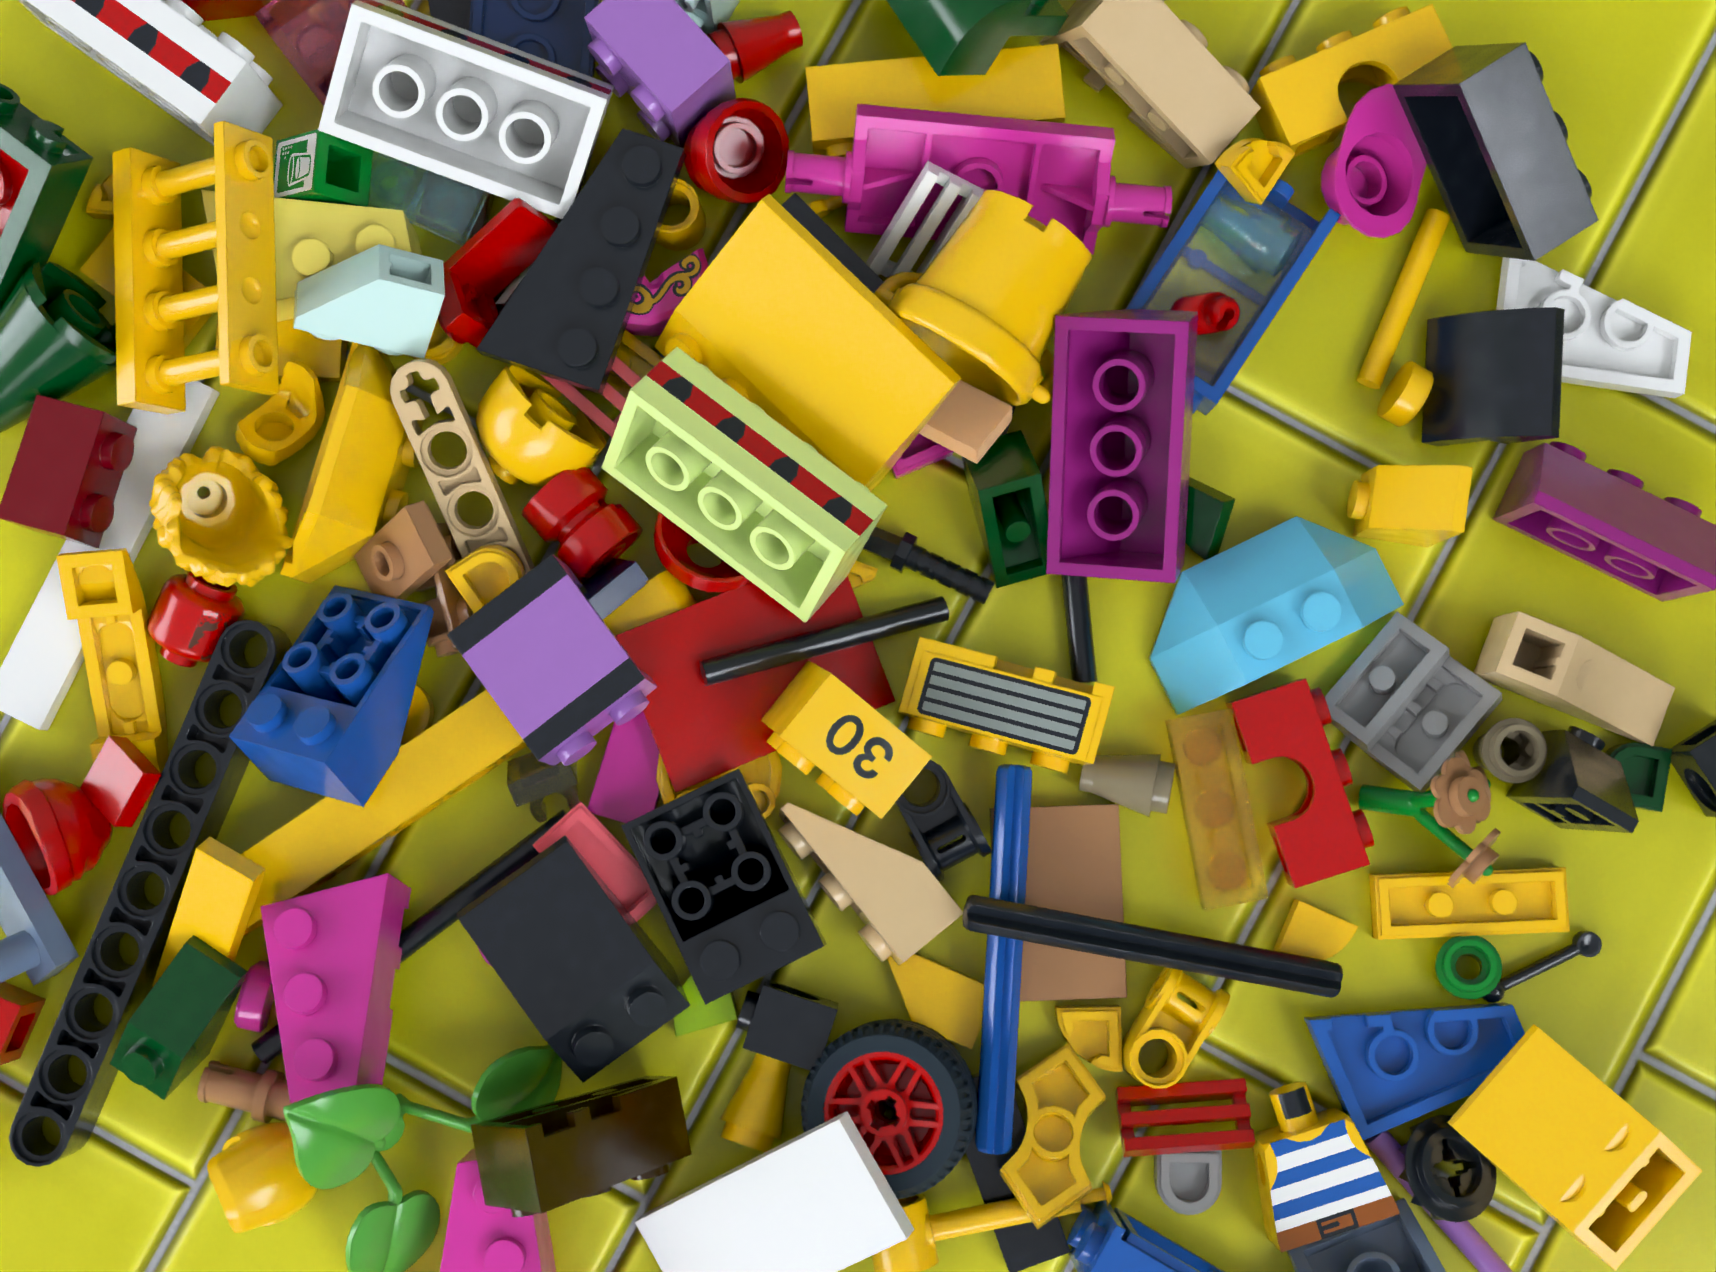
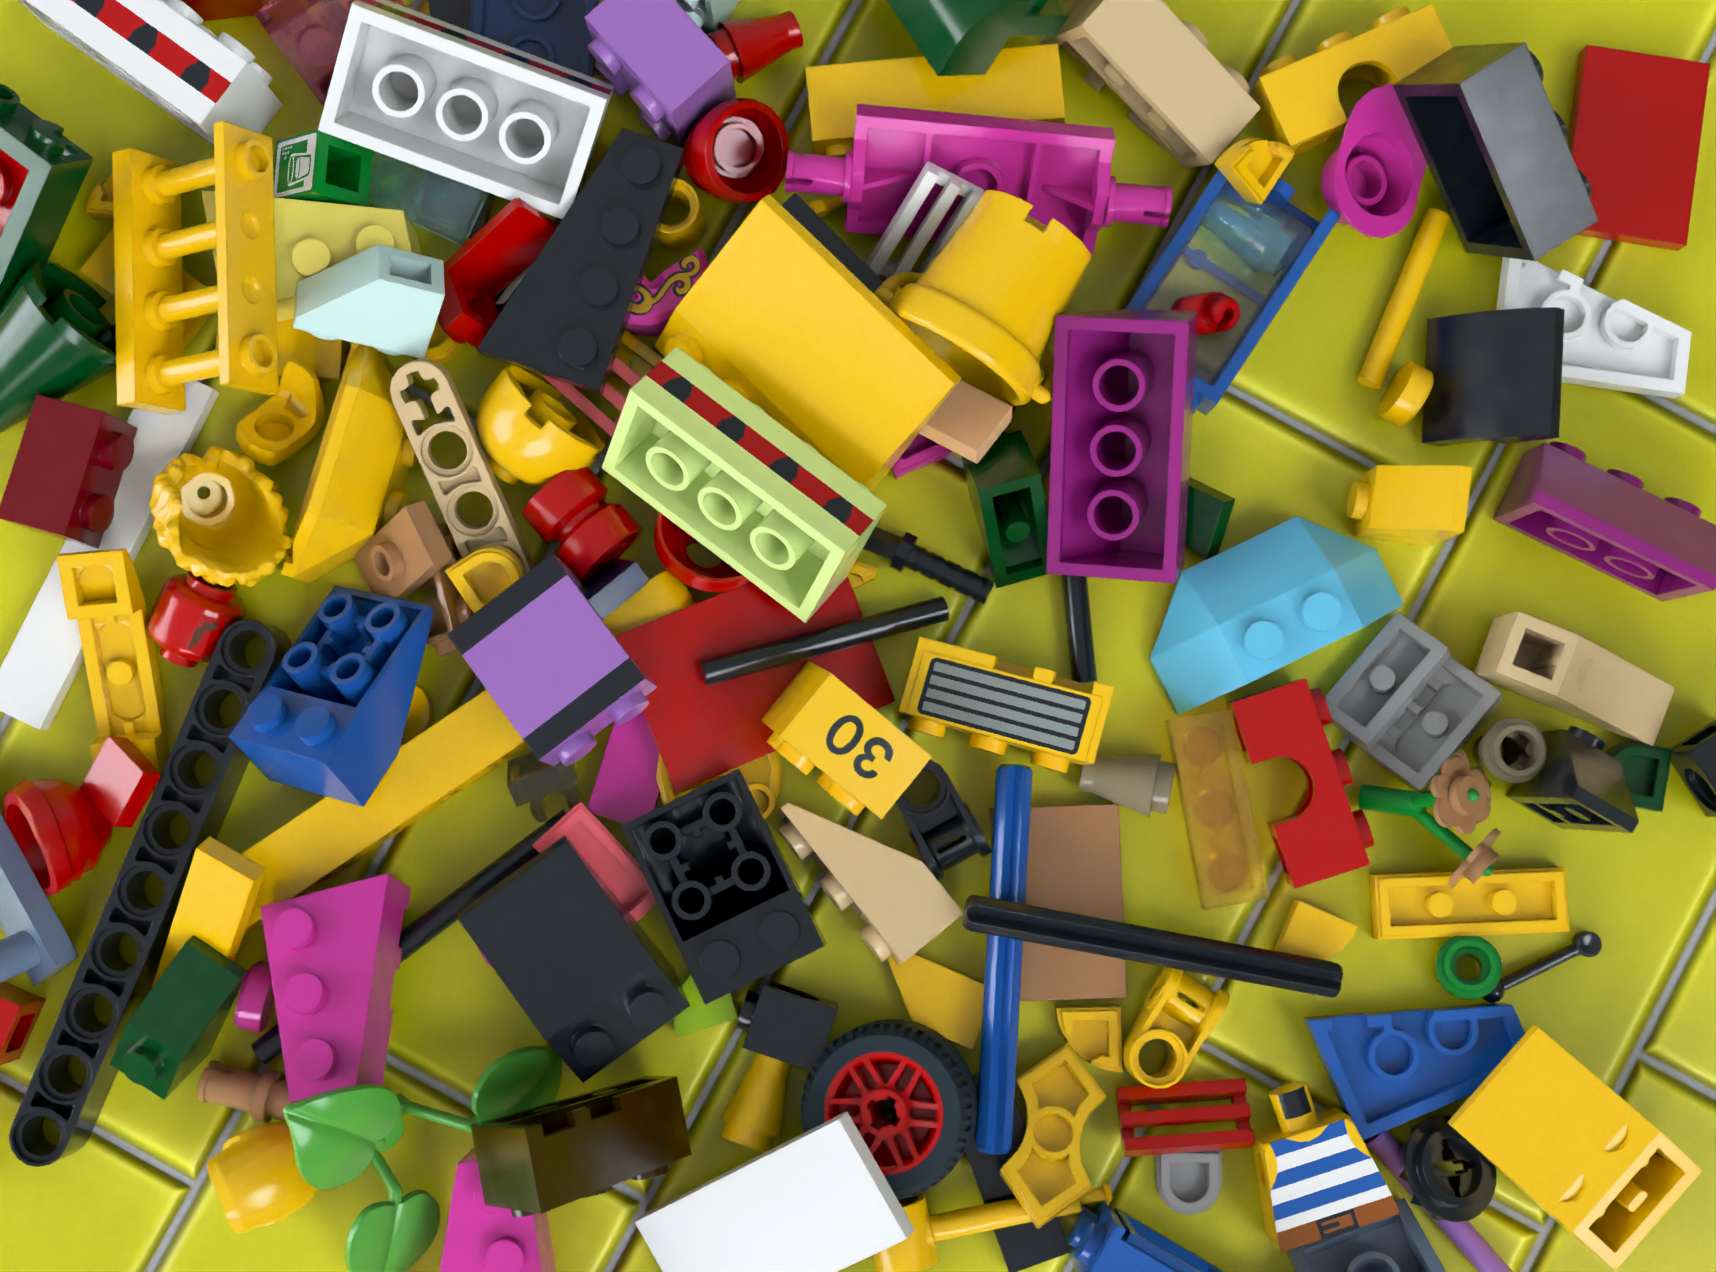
(1638, 142): none -> red tile

